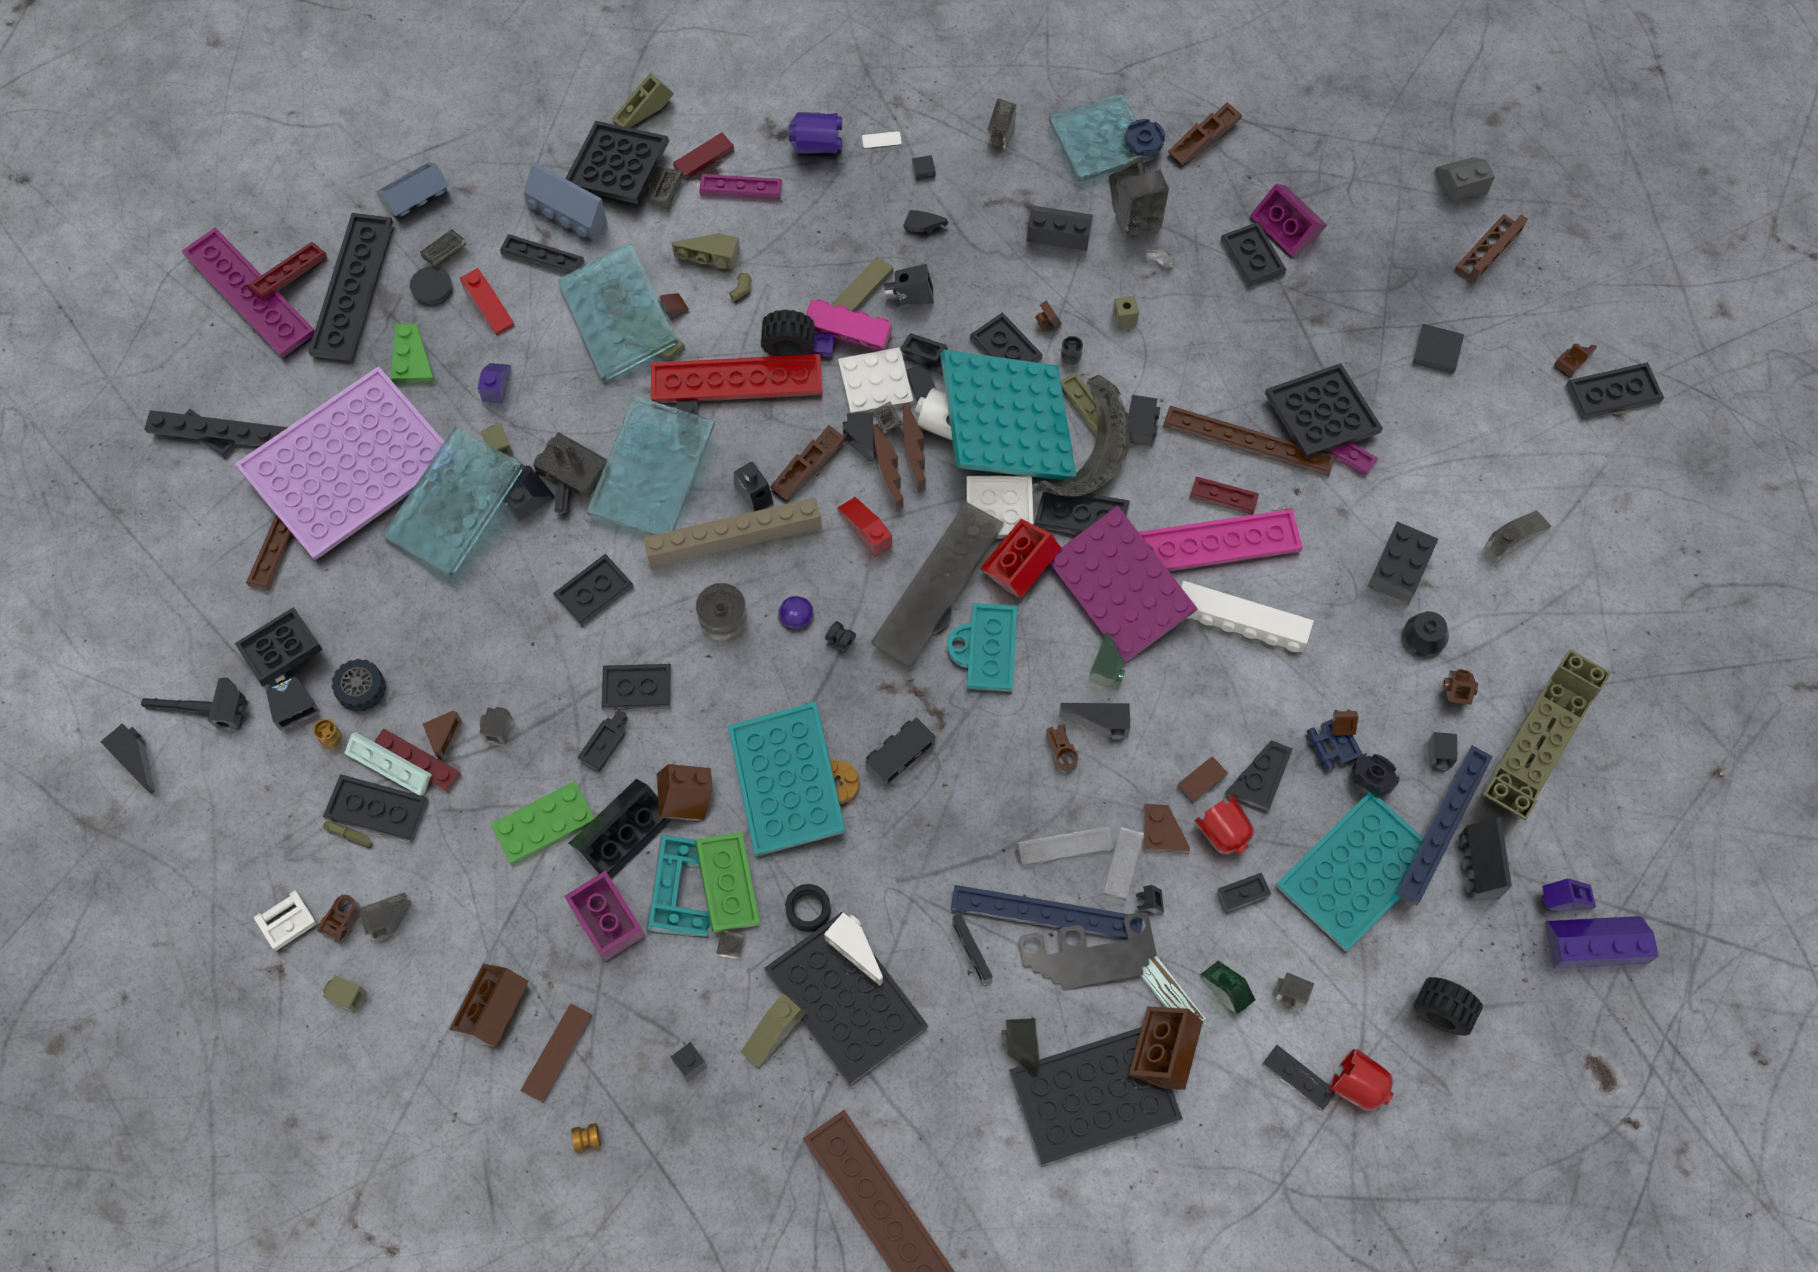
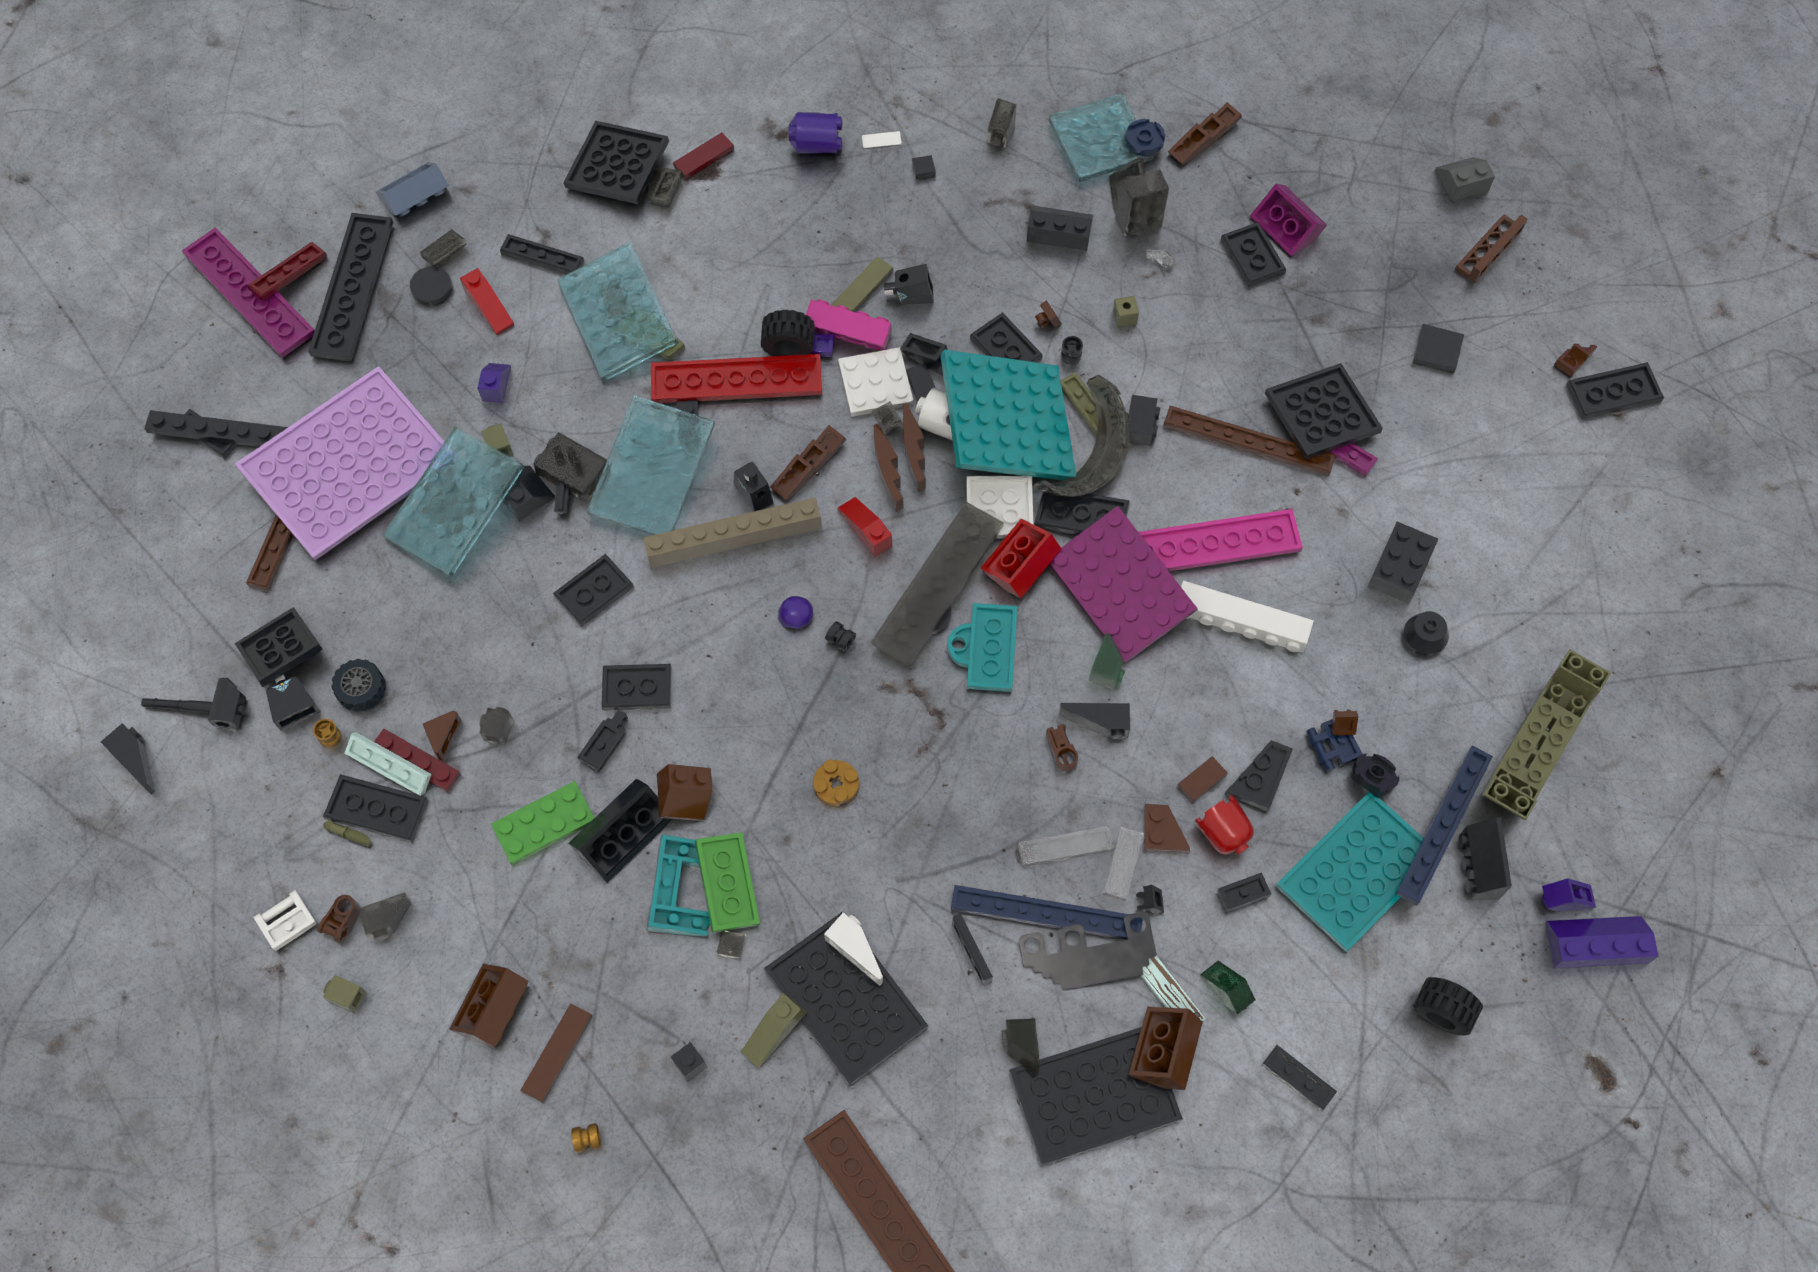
(409, 356): bright green wing -> none
(564, 202): sand blue slope -> none
(604, 916): magenta brick -> none
(644, 102): olive slope -> none
(673, 304): reddish brown slope -> none
(710, 249): olive slope -> none
(721, 611): clear smoke wheel -> none
(740, 186): magenta tile -> none
(743, 288): olive arm -> none
(786, 779): teal plate -> none
(808, 889): black tyre -> none
(860, 433): black slope -> none
(900, 752): black brick -> none
(923, 221): black slope -> none
(1224, 495): dark red tile -> none
(1293, 991): clear smoke brick -> none
(1363, 1081): red cylinder -> none
(1442, 750): black brick -> none
(1460, 686): reddish brown brick -> none
(1516, 534): clear smoke slope -> none

